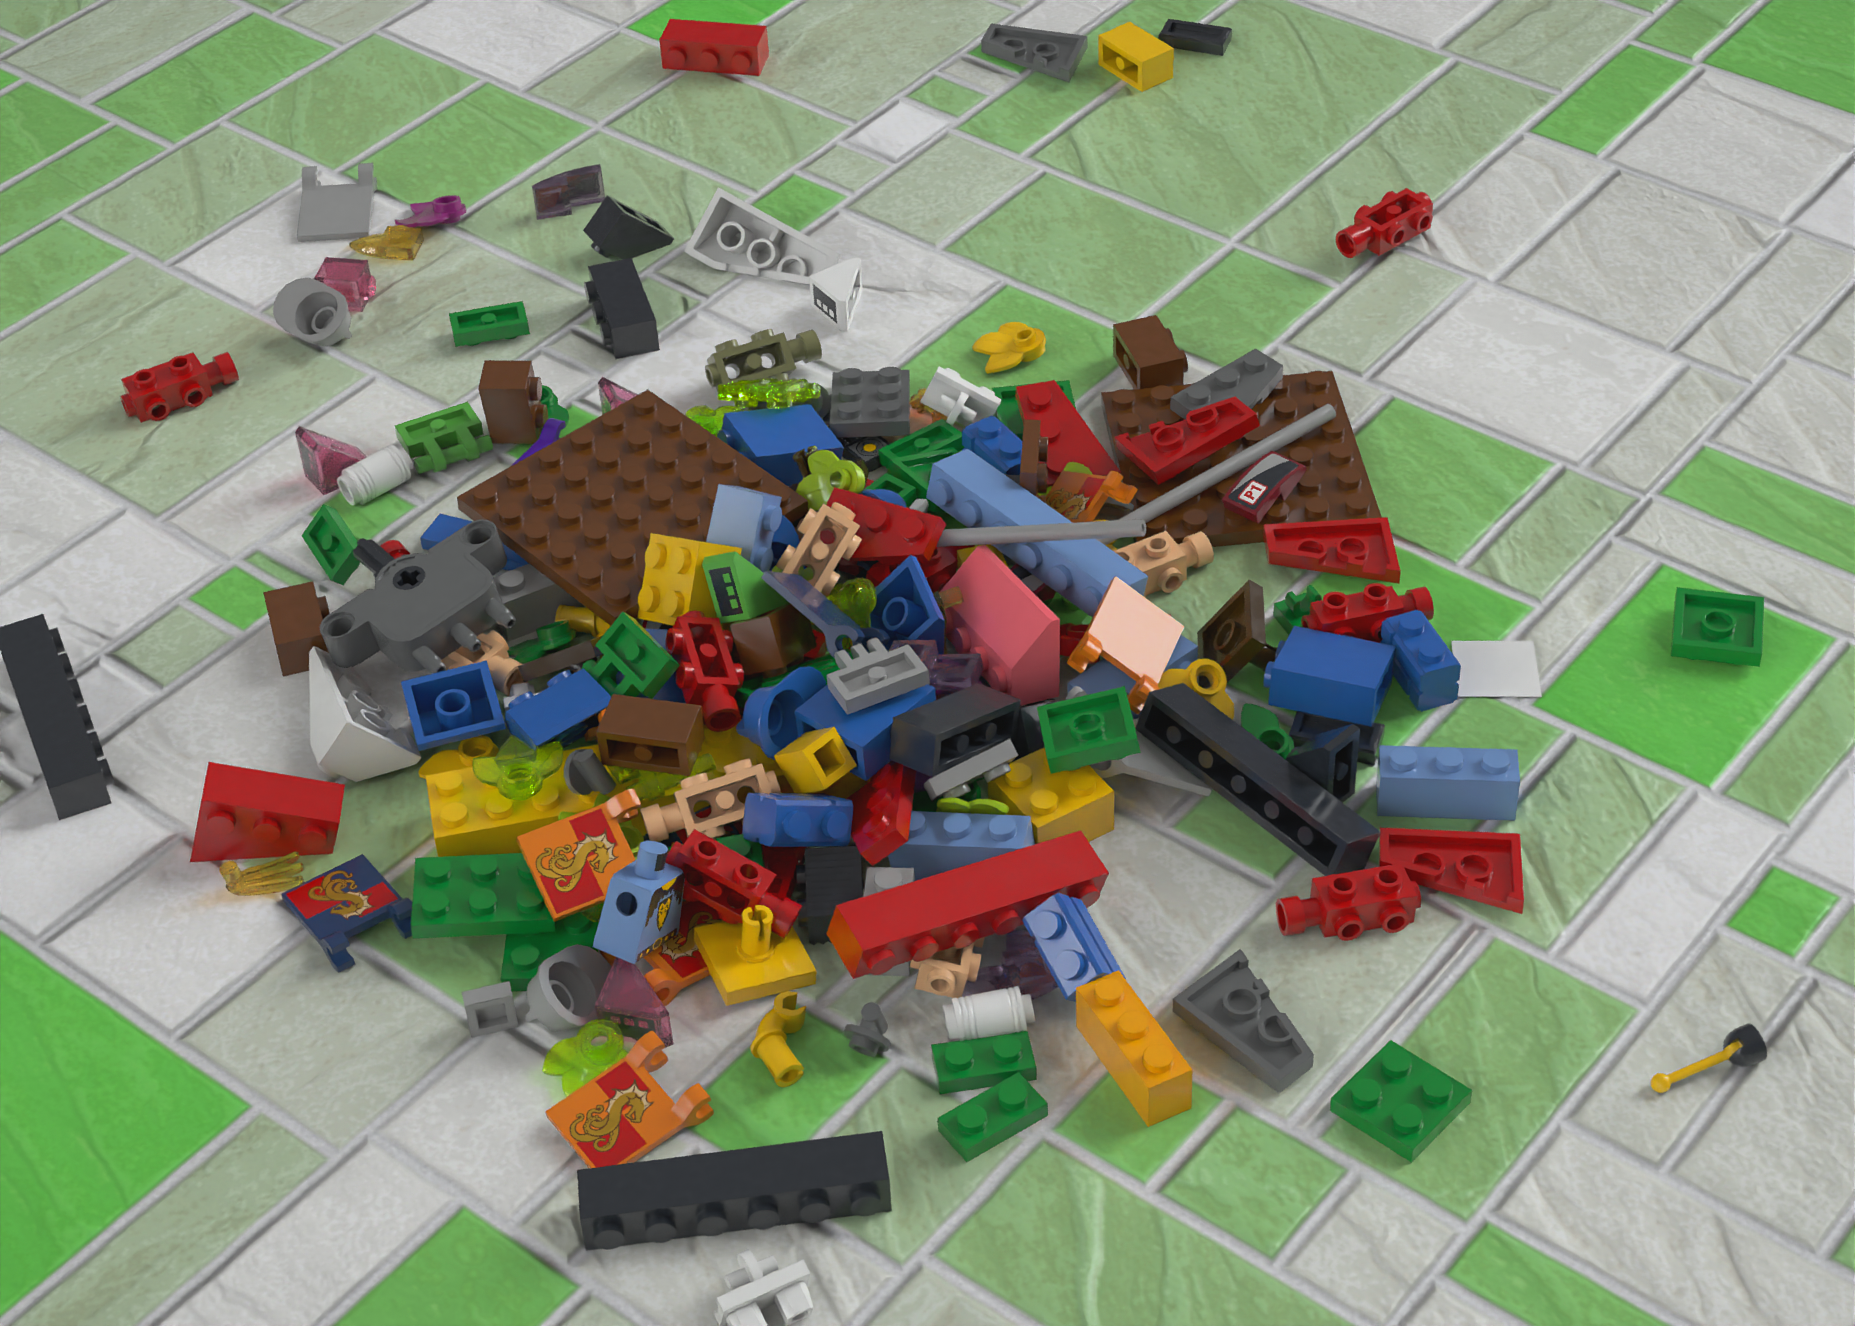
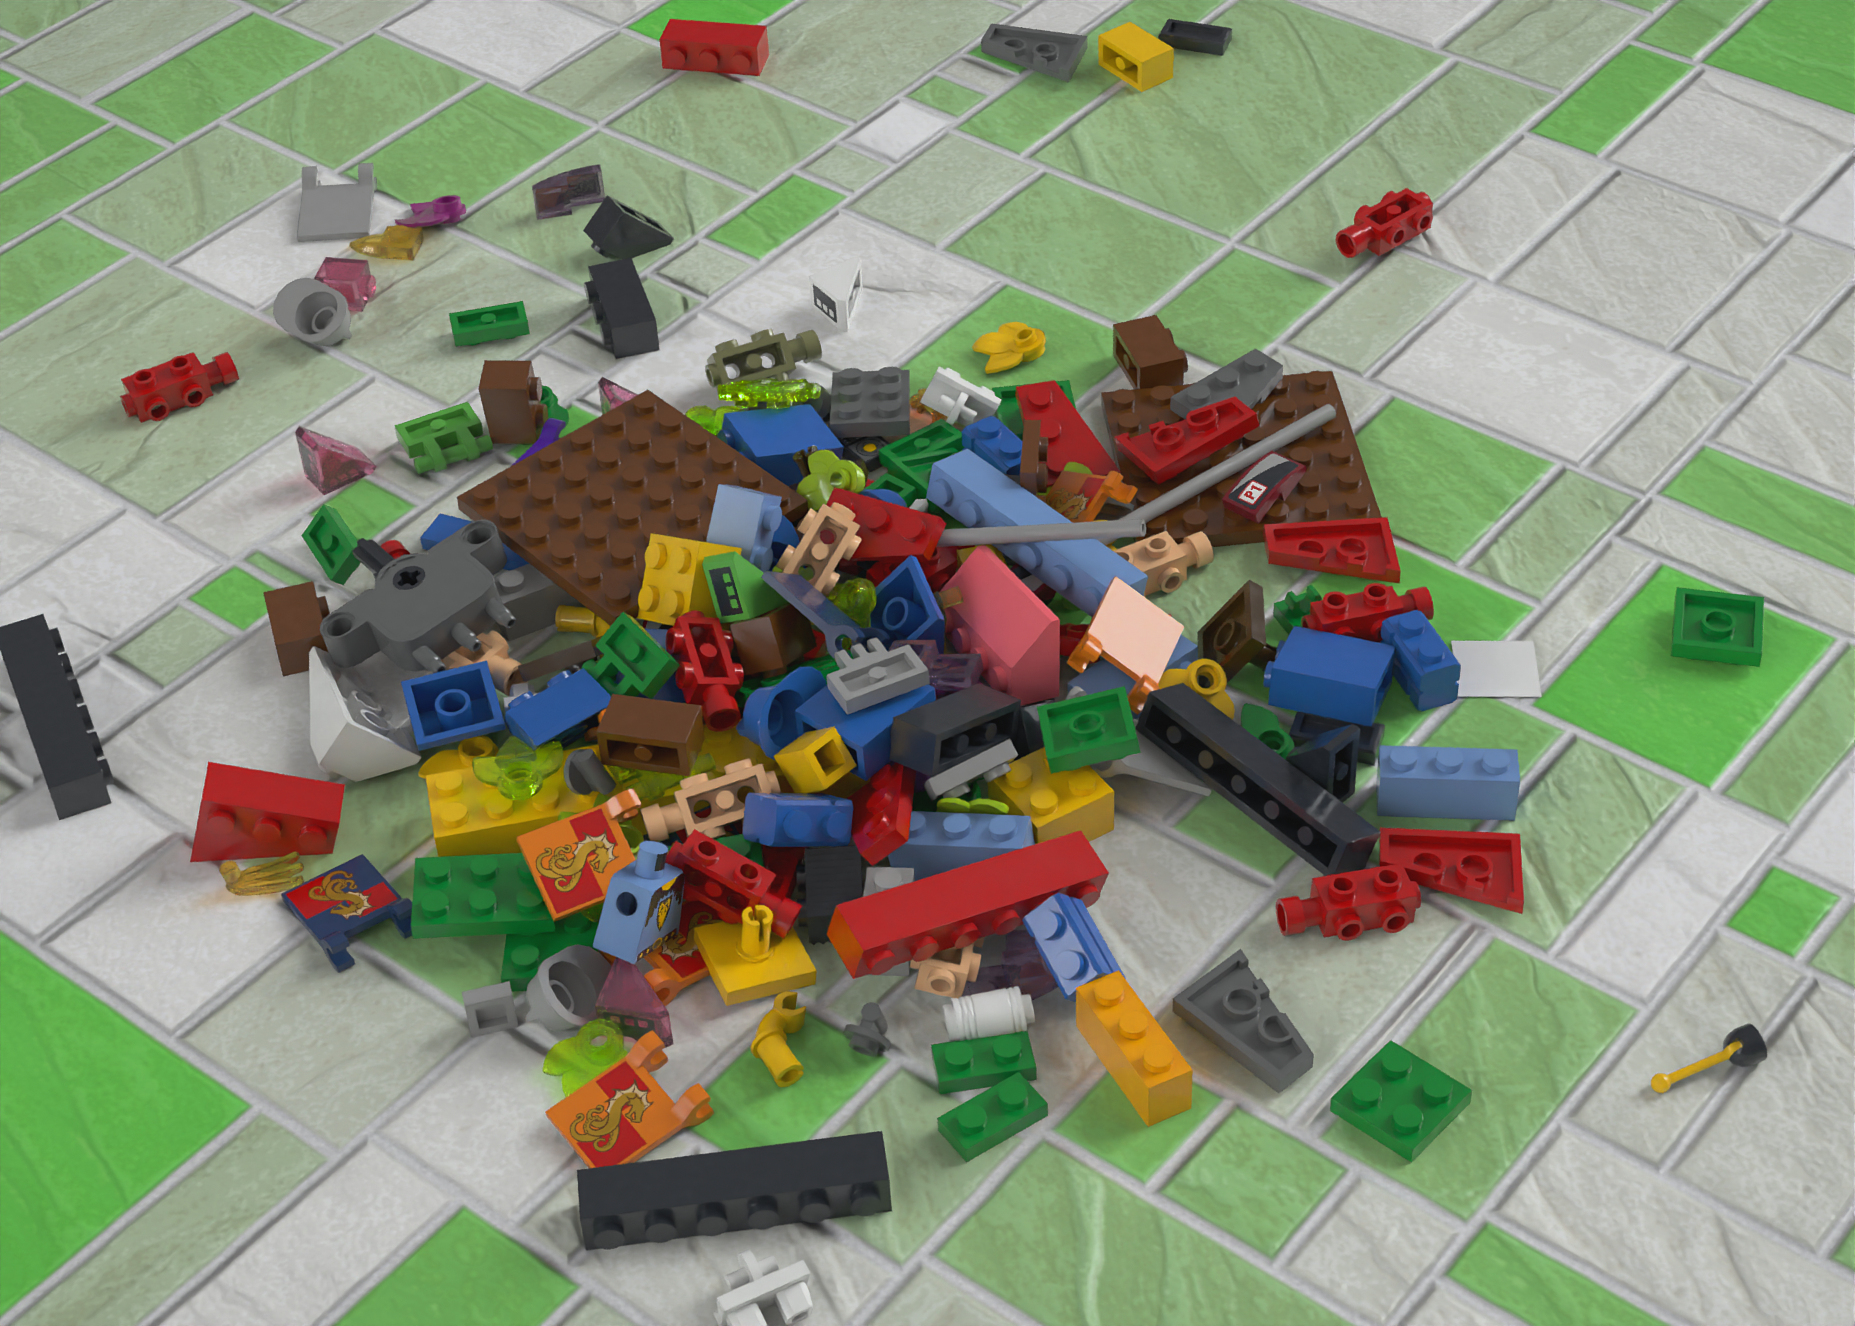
(375, 475): white head -> none
(550, 639): green plate -> none
(752, 243): white wedge -> none

